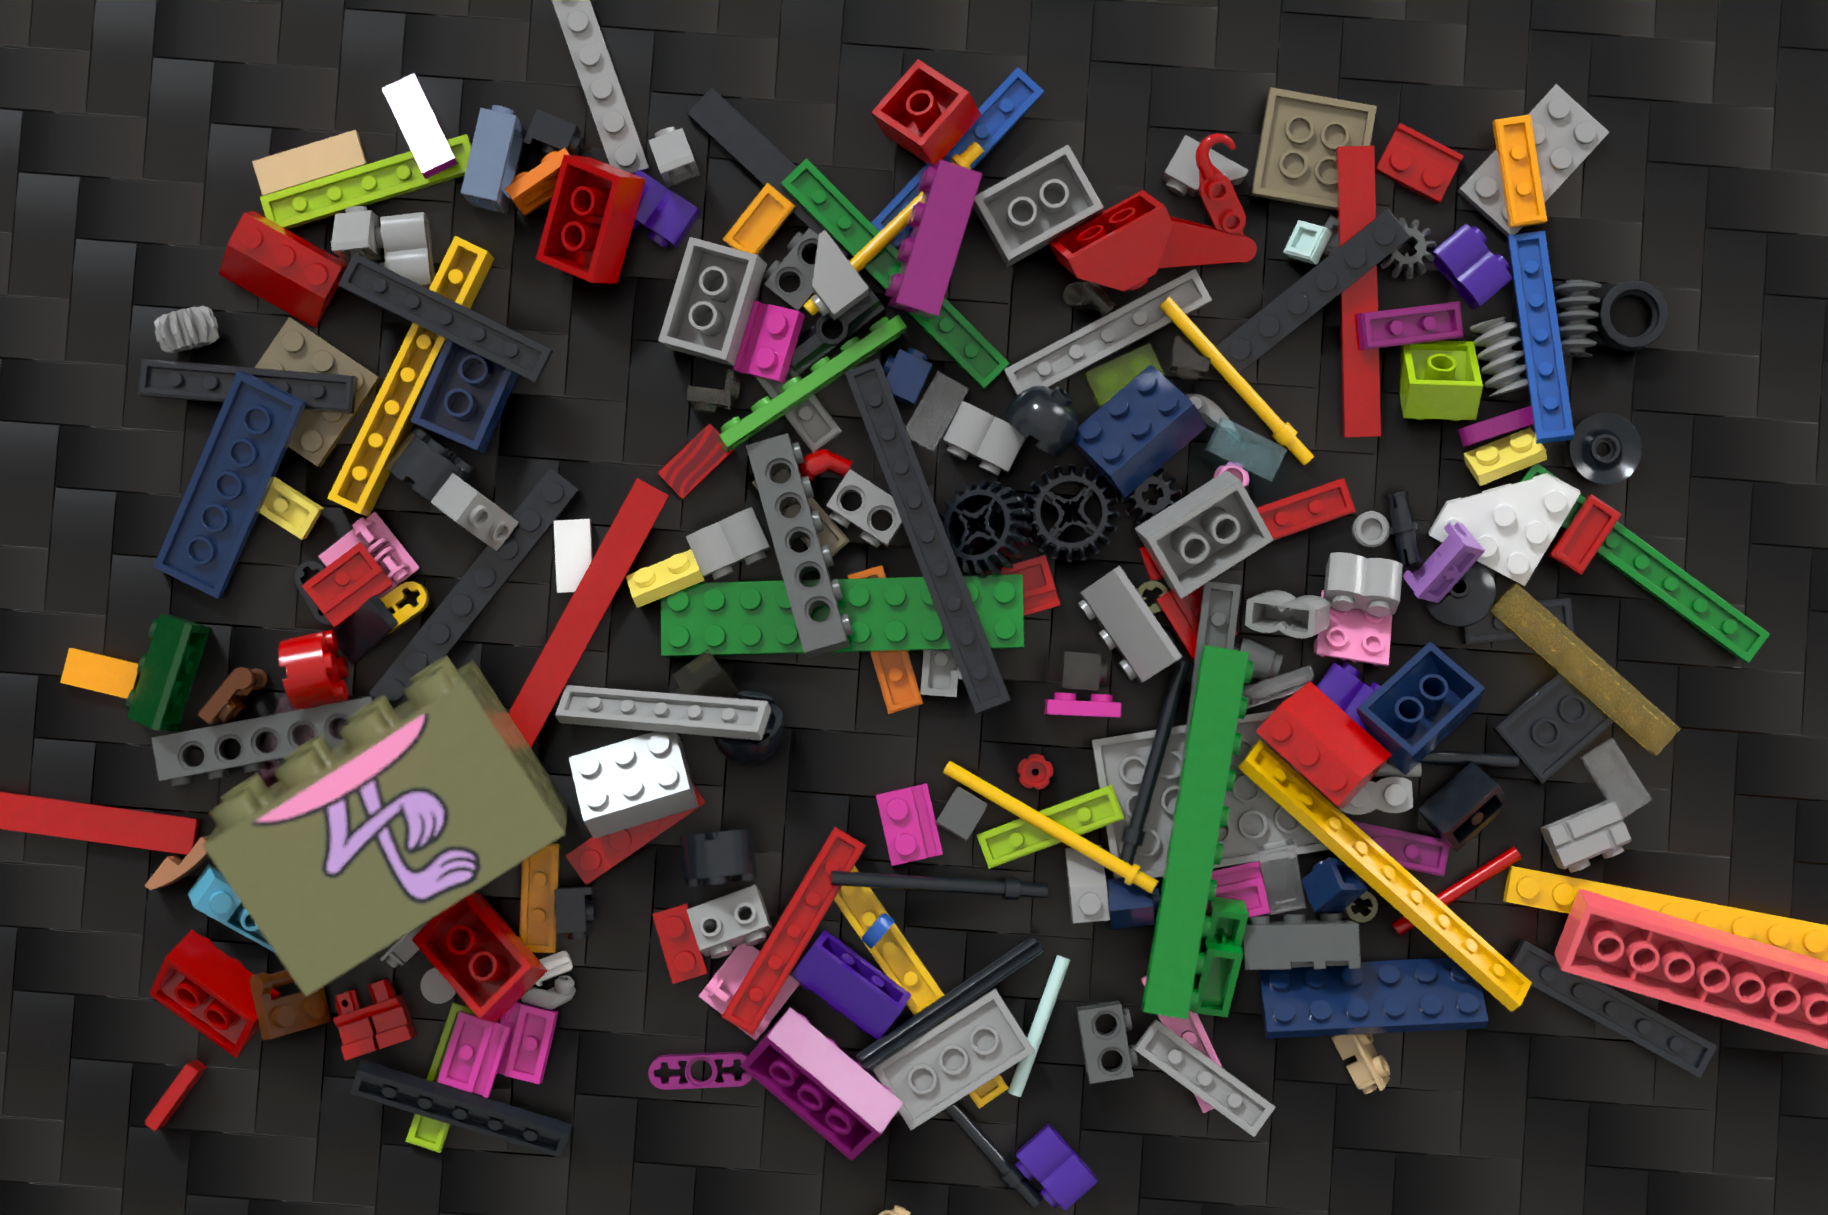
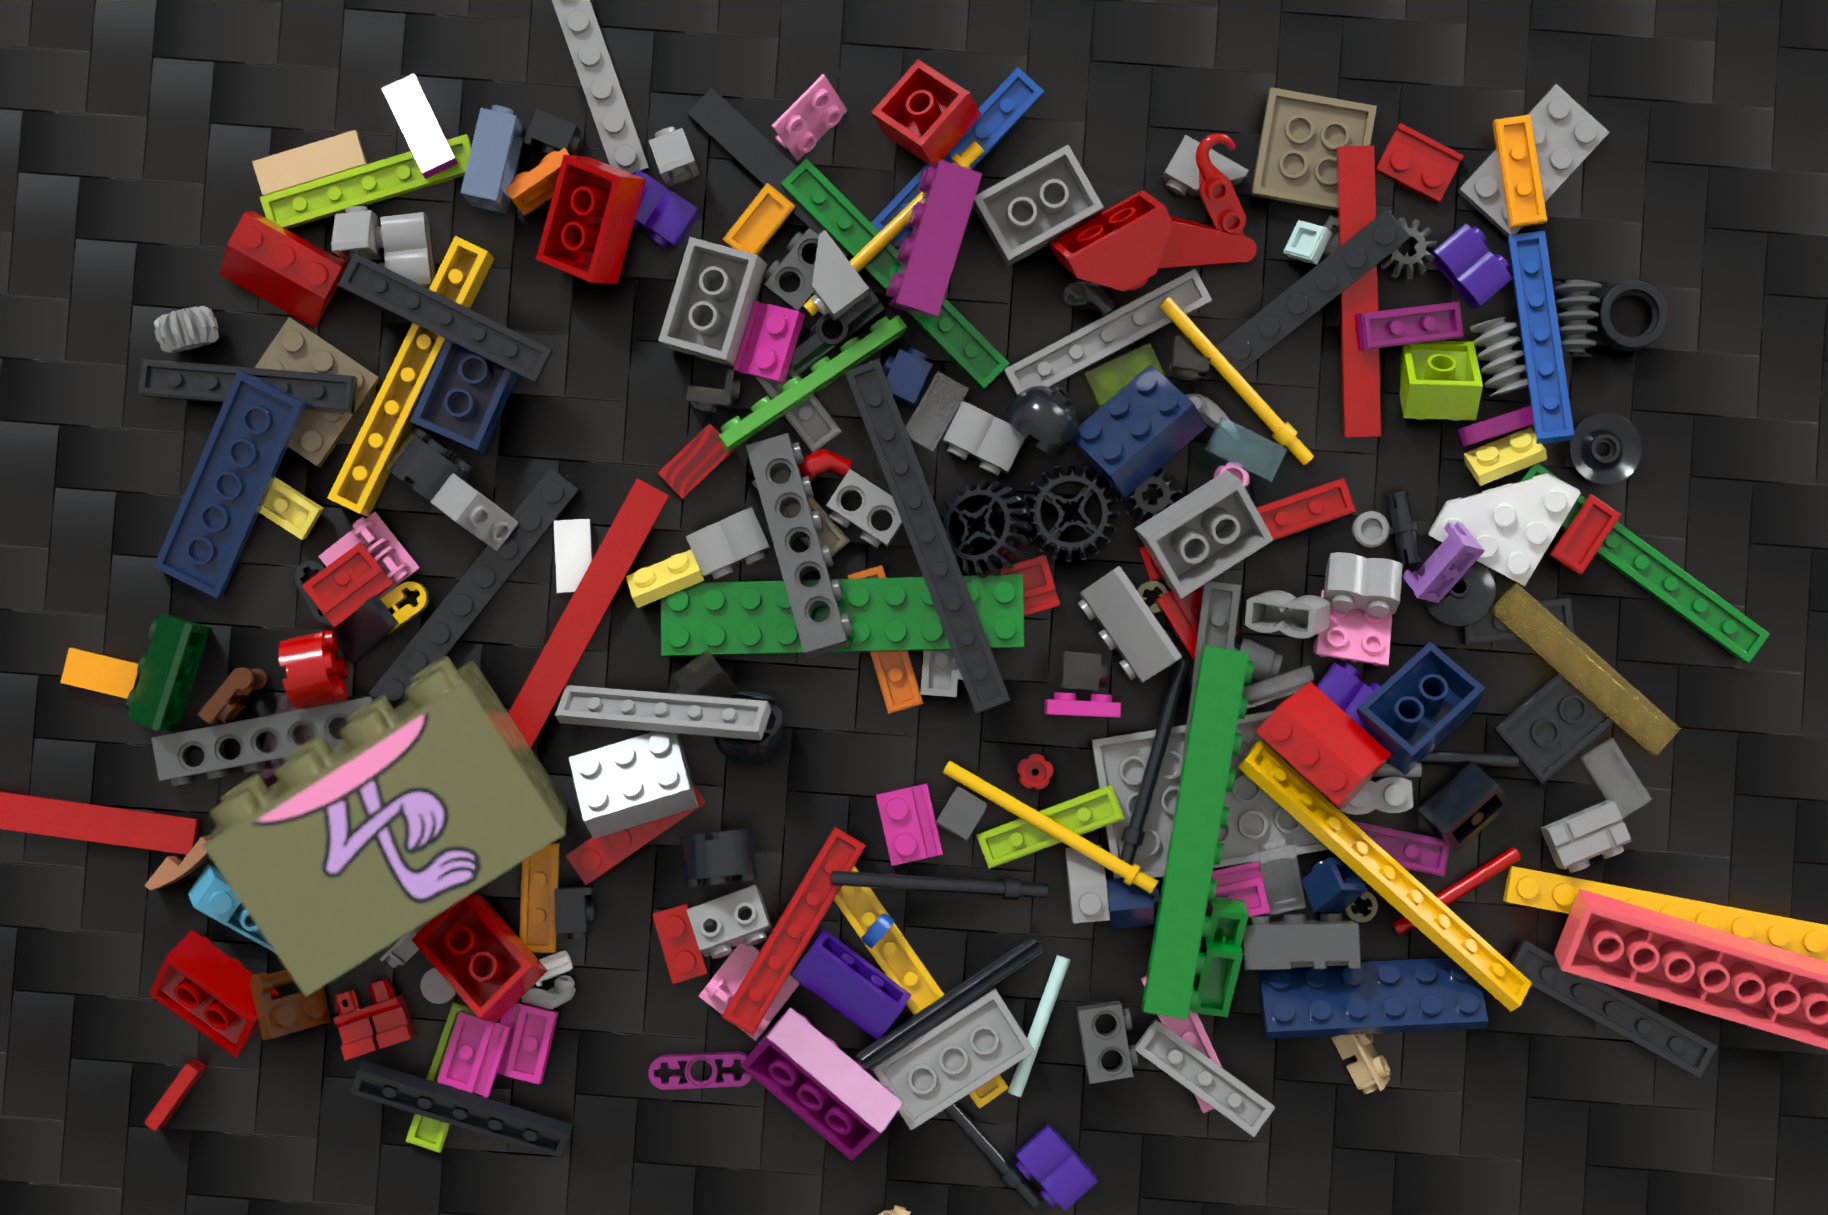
(809, 118): none -> bright pink hinge

